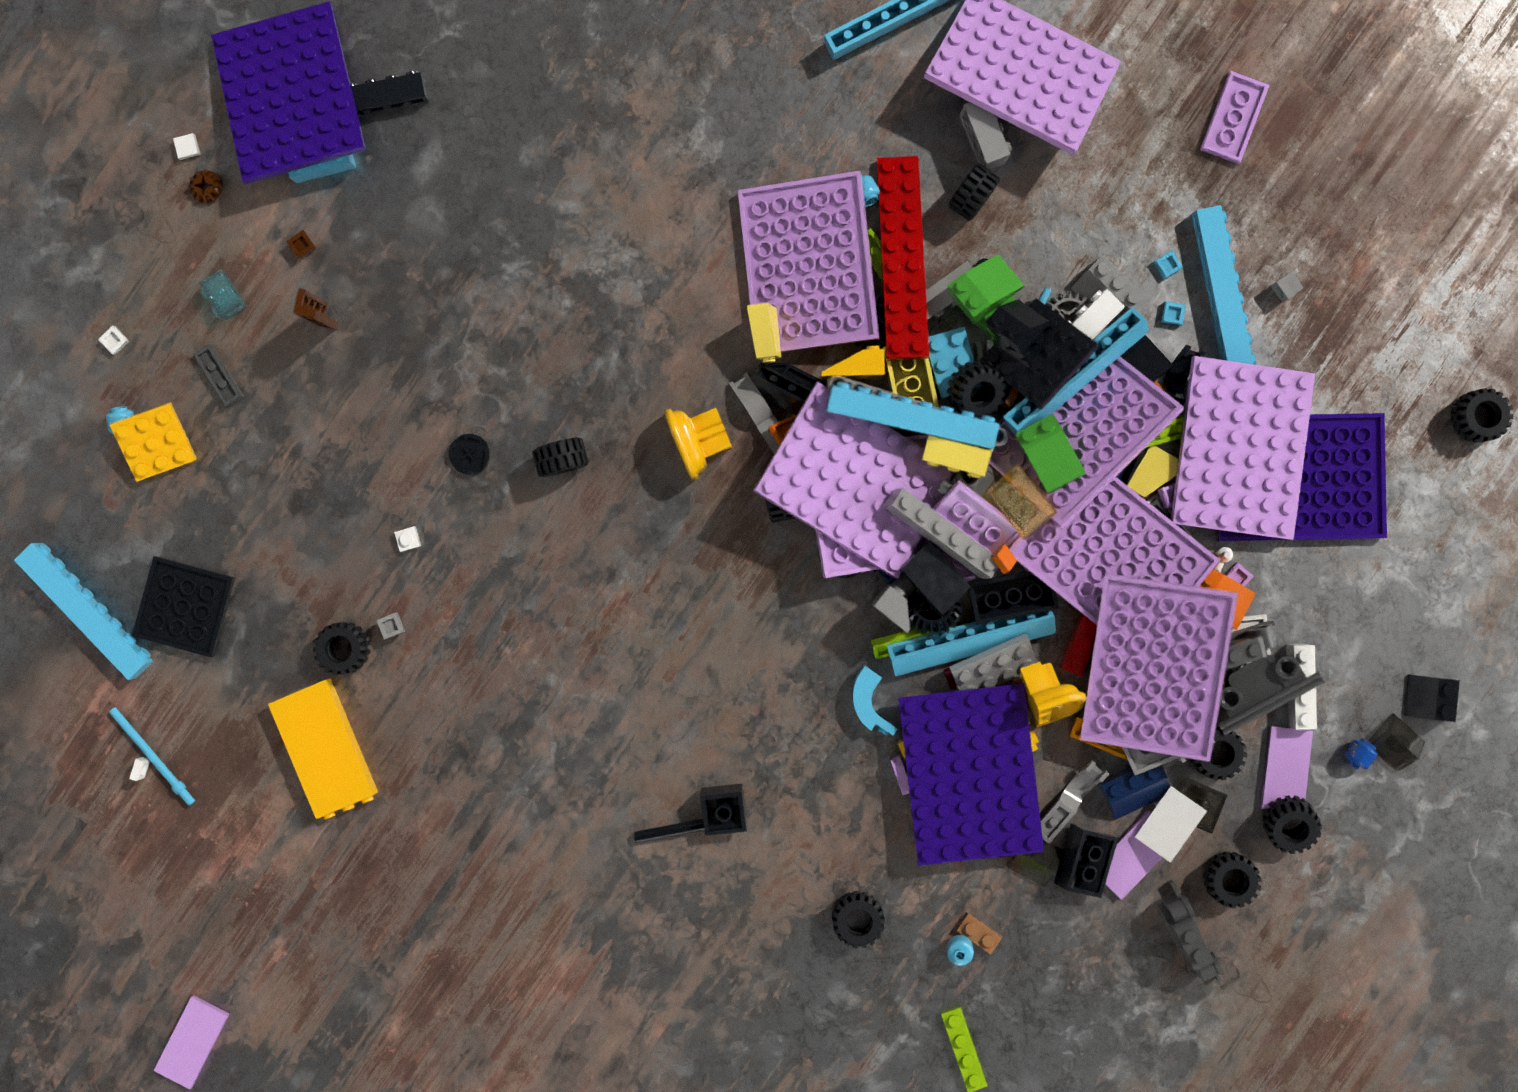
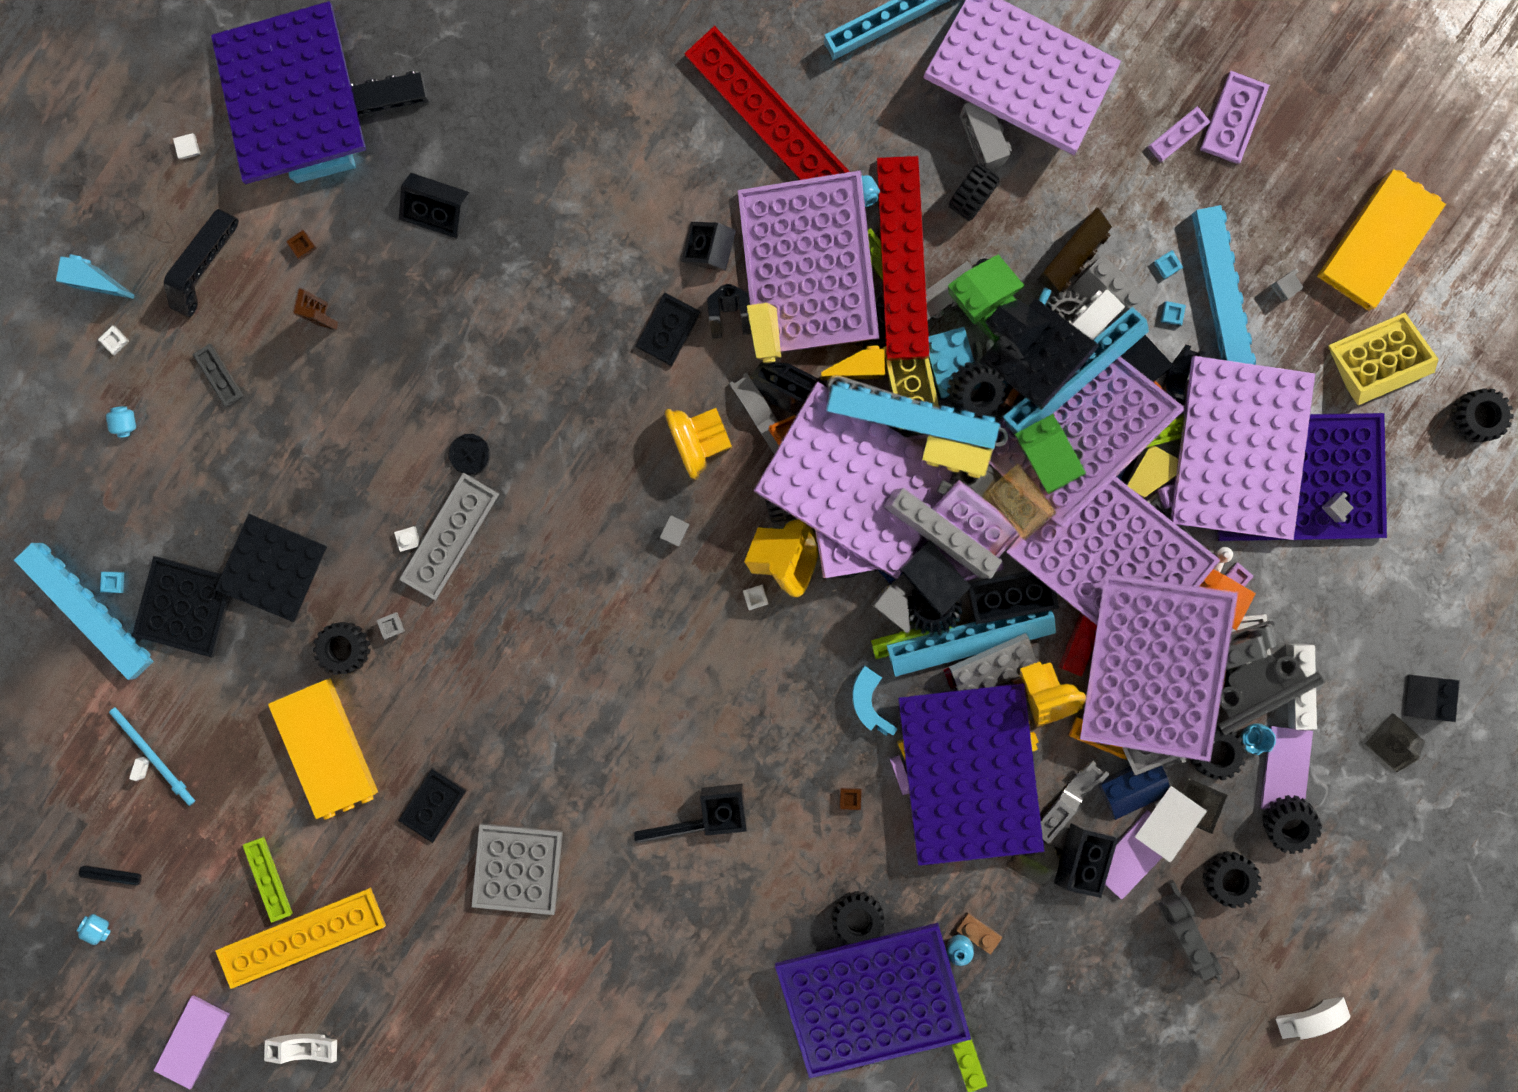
(82, 275): none -> medium azure slope
(93, 929): none -> medium azure head
(110, 875): none -> black axle
(112, 582): none -> medium azure tile
(153, 441): yellow plate -> none
(194, 261): none -> black beam
(211, 193): reddish brown gear -> none
(222, 295): clear light blue brick -> none
(267, 879): none -> lime plate
(271, 567): none -> black plate
(300, 938): none -> yellow plate
(300, 1046): none -> white arch
(432, 805): none -> black tile
(433, 205): none -> black slope
(449, 536): none -> light grey plate
(517, 869): none -> light grey plate
(560, 457): black tyre -> none
(668, 329): none -> black tile
(675, 531): none -> light grey panel
(708, 245): none -> black slope
(728, 299): none -> black piece
(755, 597): none -> white tile
(762, 107): none -> red plate
(786, 554): none -> yellow piece
(850, 798): none -> reddish brown plate
(873, 1000): none -> dark purple plate
(1004, 559): orange tile -> none
(1075, 252): none -> dark brown slope
(1179, 134): none -> lavender tile
(1258, 738): none -> medium azure hair
(1314, 1022): none -> white arch
(1338, 507): none -> light grey panel
(1361, 754): blue head -> none
(1381, 239): none -> yellow brick
(1383, 358): none -> light yellow slope

